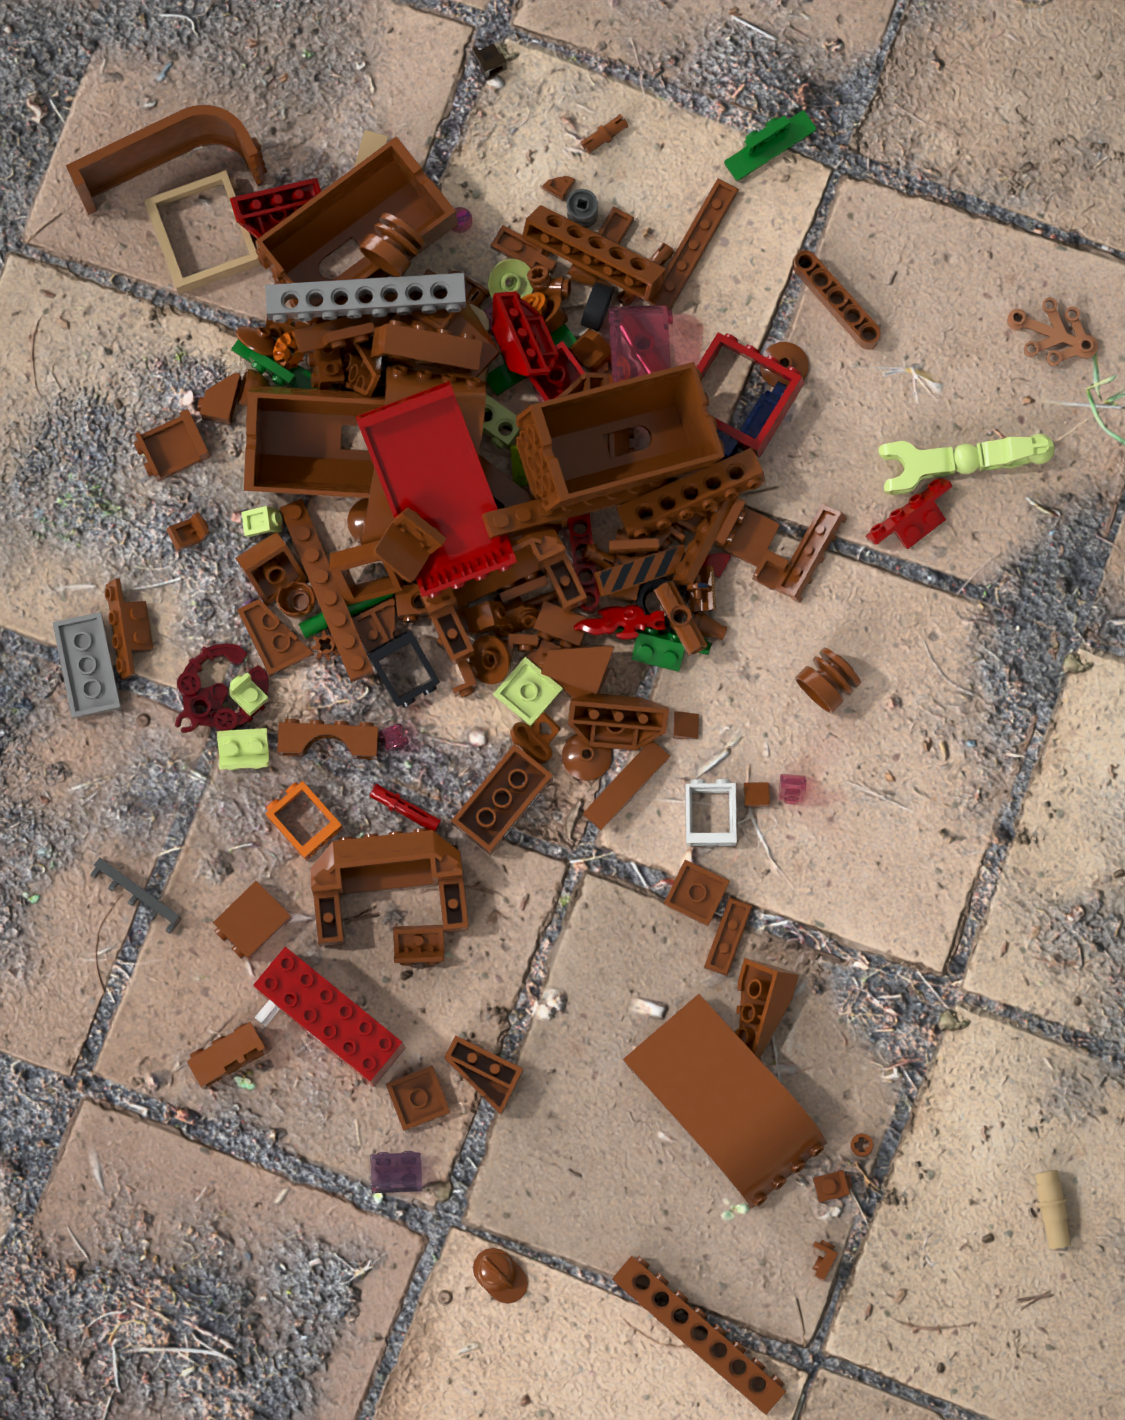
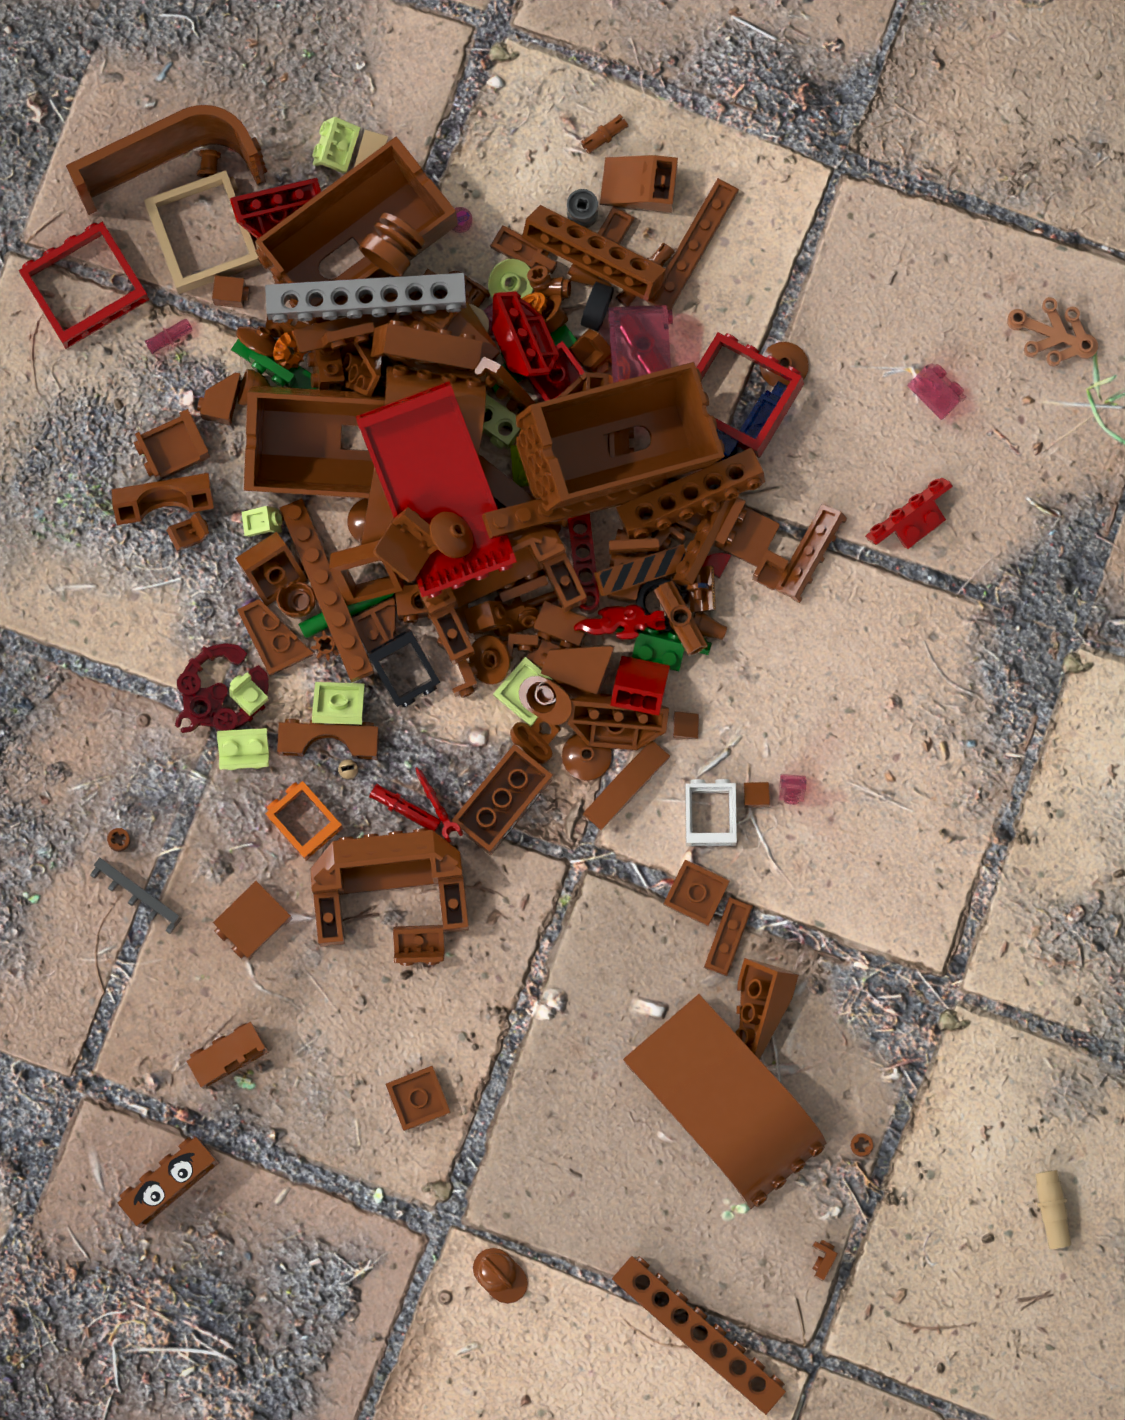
(86, 665): light grey plate -> none
(102, 317): none -> red window
(120, 832): none -> dark orange bush
(129, 628): dark orange bracket -> none
(136, 501): none -> dark orange arch
(168, 336): none -> clear pink axle
(168, 1182): none -> dark orange brick
(209, 163): none -> dark orange bush
(230, 291): none -> dark orange brick
(327, 1016): red piece -> none
(336, 144): none -> yellowish green bracket
(338, 703): none -> yellowish green plate
(348, 774): none -> tan hinge
(393, 737): clear pink wheel -> none
(396, 1172): clear purple bracket -> none
(439, 809): none -> red piece
(451, 535): none -> dark orange dish
(485, 1072): dark orange wedge -> none
(489, 60): dark brown panel -> none
(507, 385): none -> dark orange hinge
(545, 699): none -> dark orange piece
(559, 186): dark orange tile -> none
(597, 556): dark orange pin -> none
(639, 182): none -> dark orange slope
(640, 685): none -> red brick
(768, 143): green bracket -> none
(832, 675): dark orange wheel -> none
(832, 1185): dark orange bracket -> none
(834, 288): dark orange beam -> none
(937, 390): none -> clear pink bracket
(965, 459): yellowish green piece -> none

